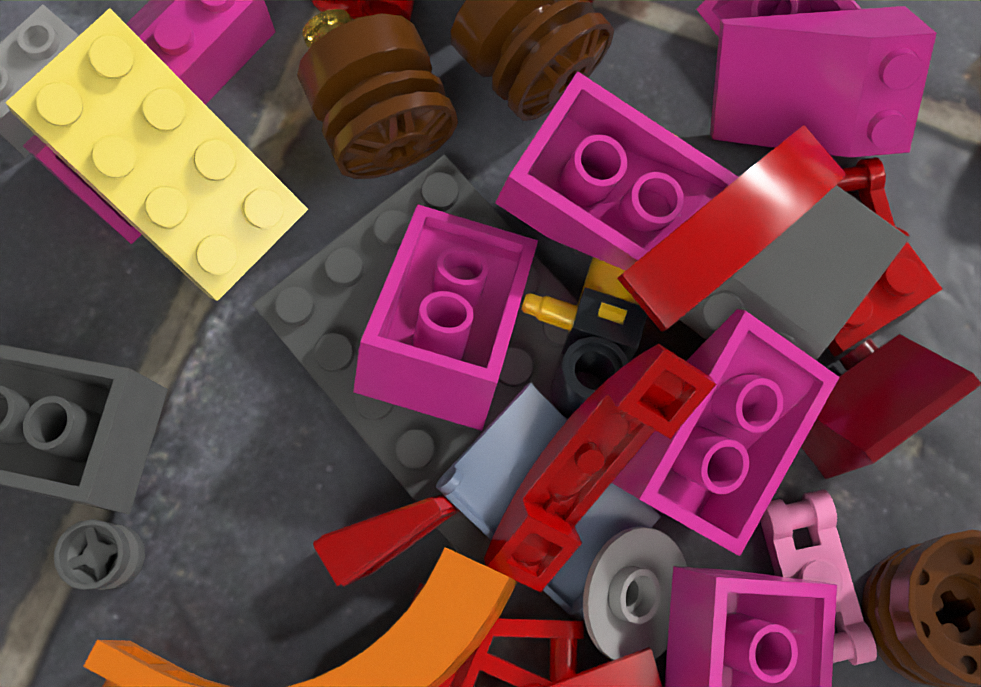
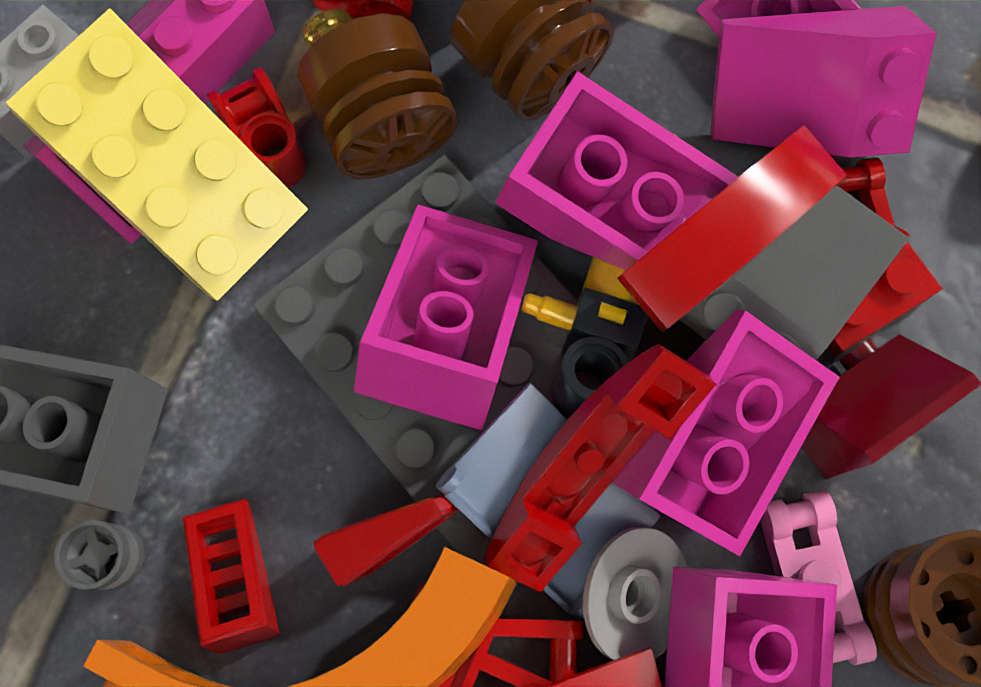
(209, 609): none -> red slope
(261, 123): none -> red piece

